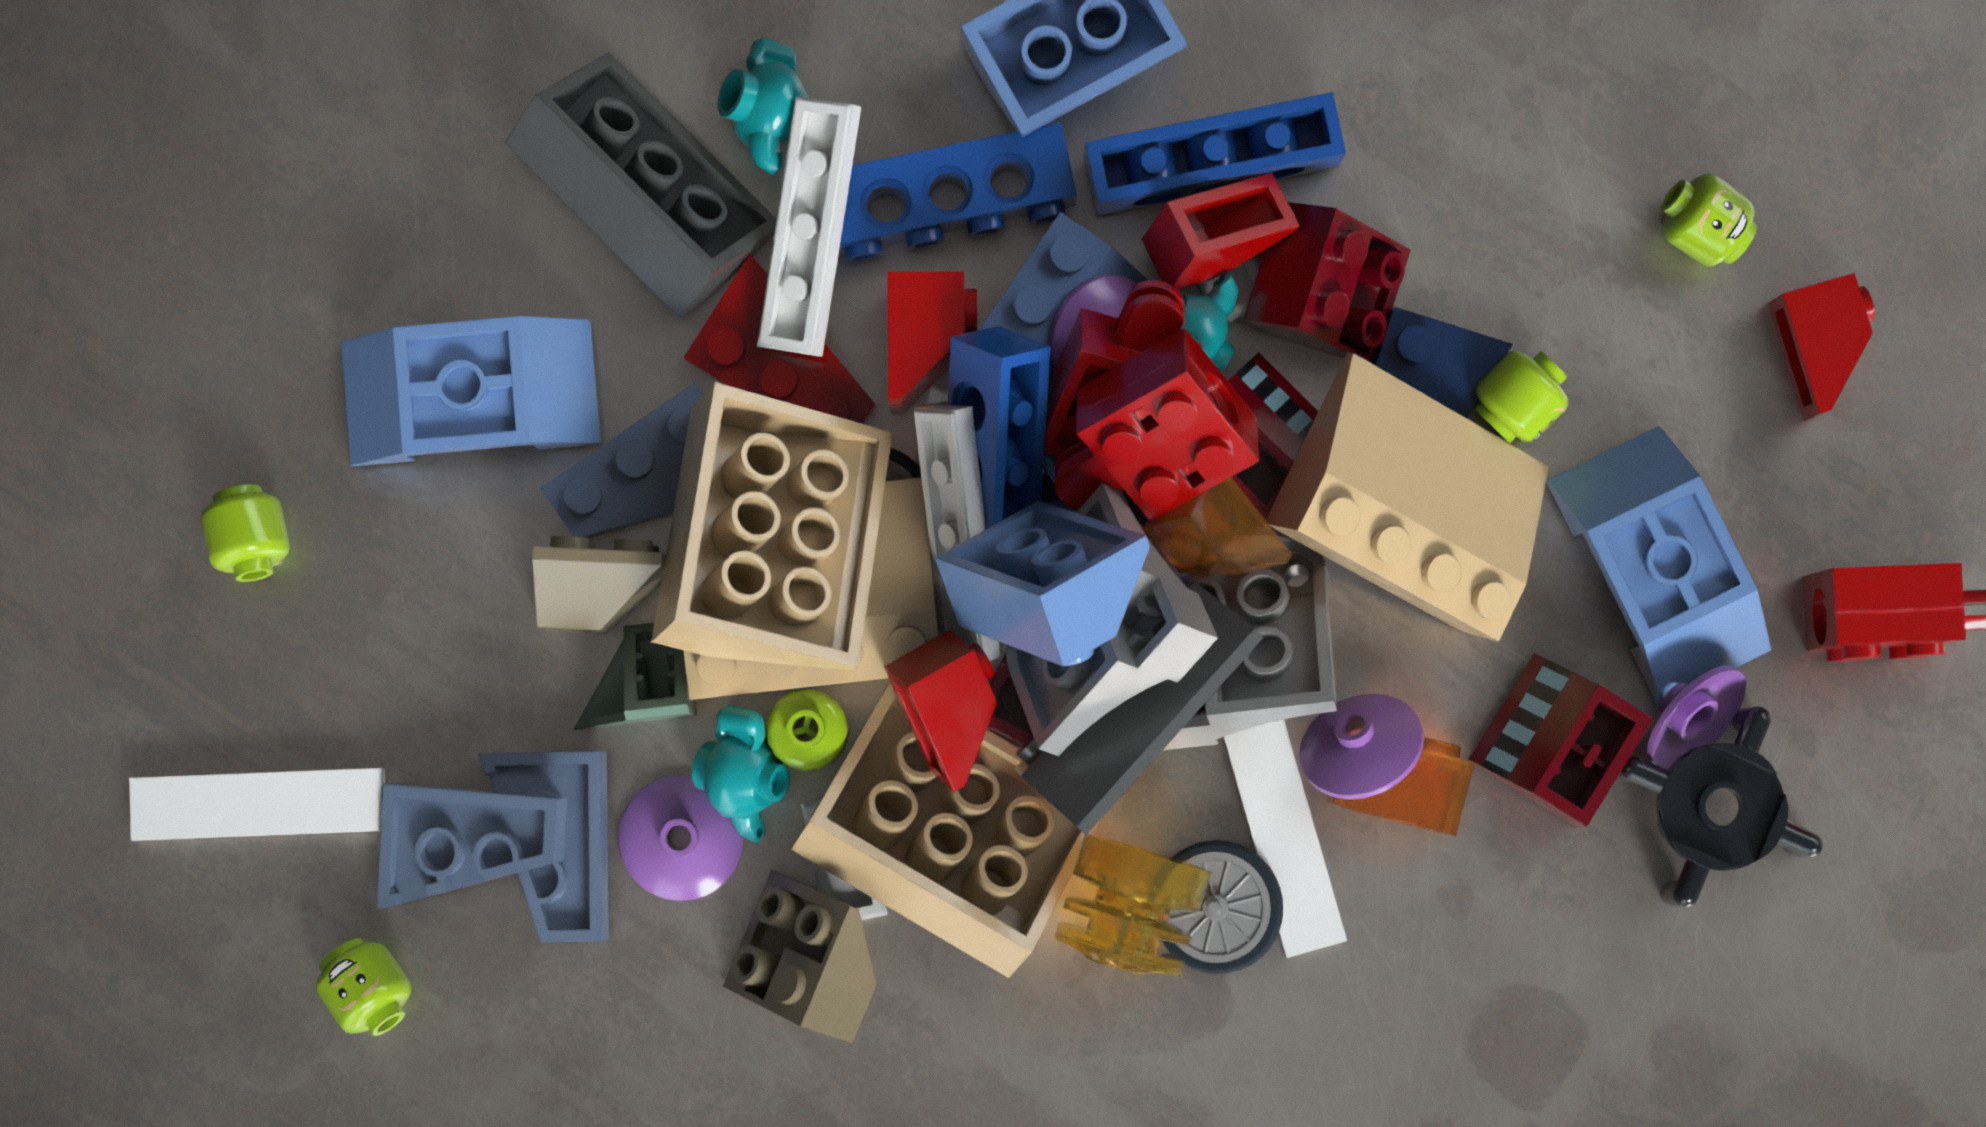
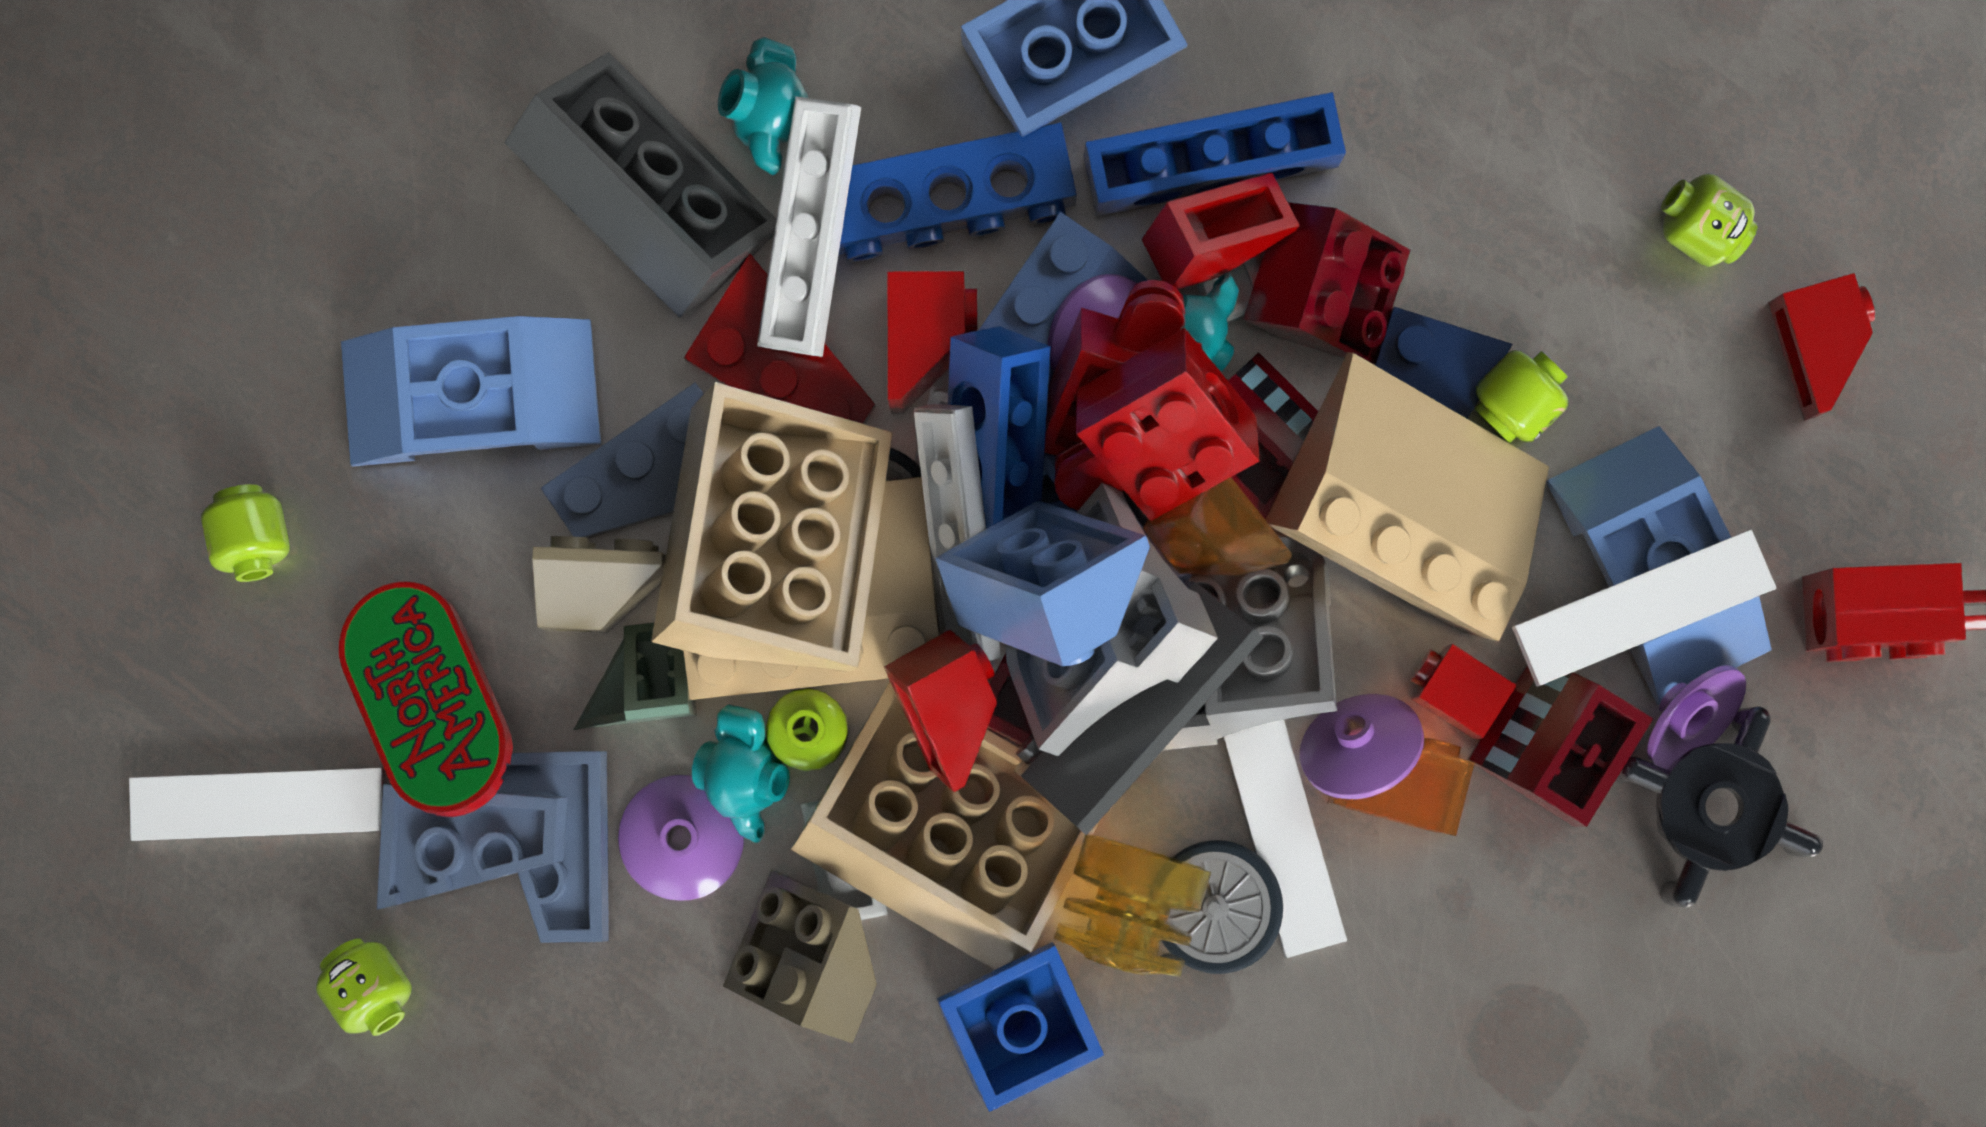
(425, 699): none -> tile
(1019, 1027): none -> blue slope
(1461, 690): none -> red brick
(1644, 607): none -> white tile

